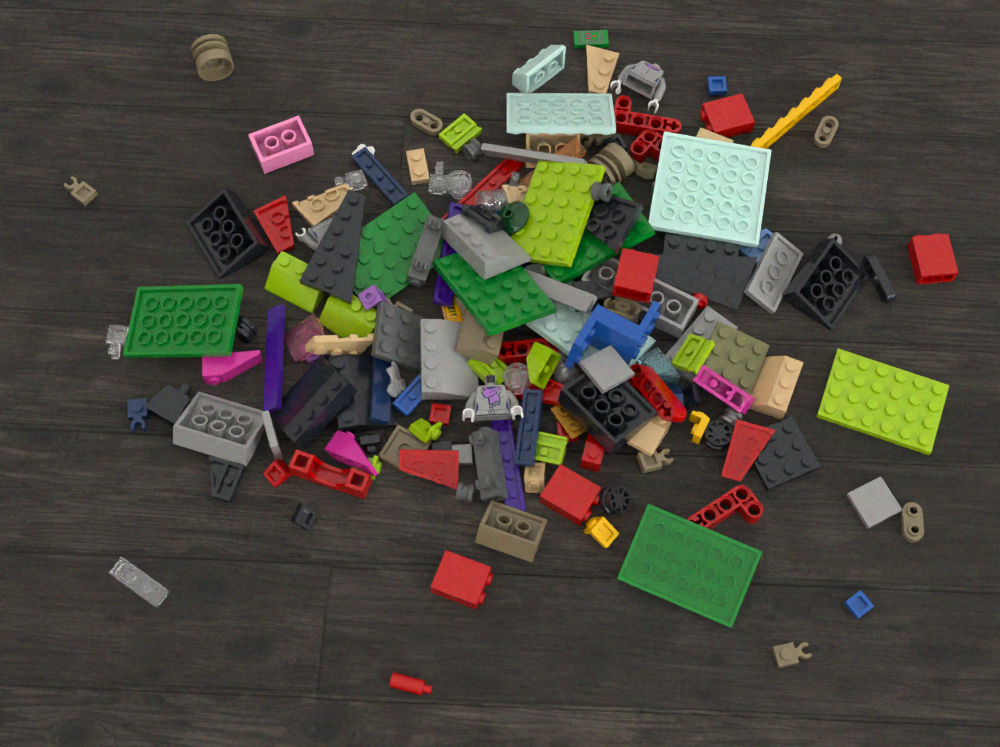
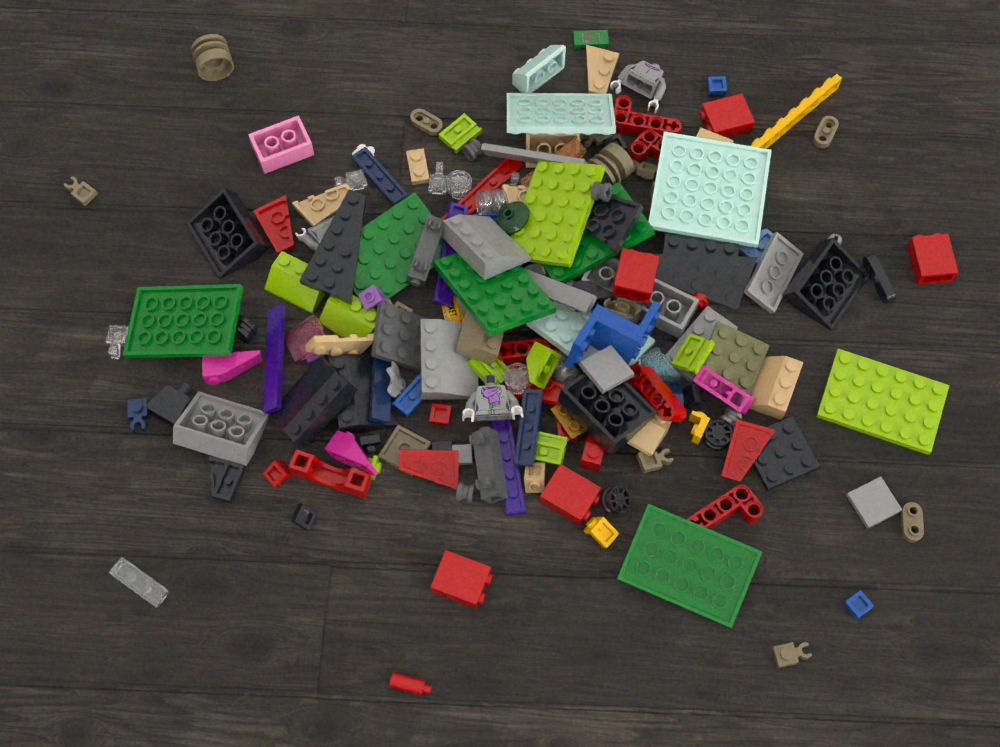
(272, 436): light grey tile -> none
(424, 431): lime bracket -> none
(480, 214): black plate -> none
(511, 531): dark tan slope -> none

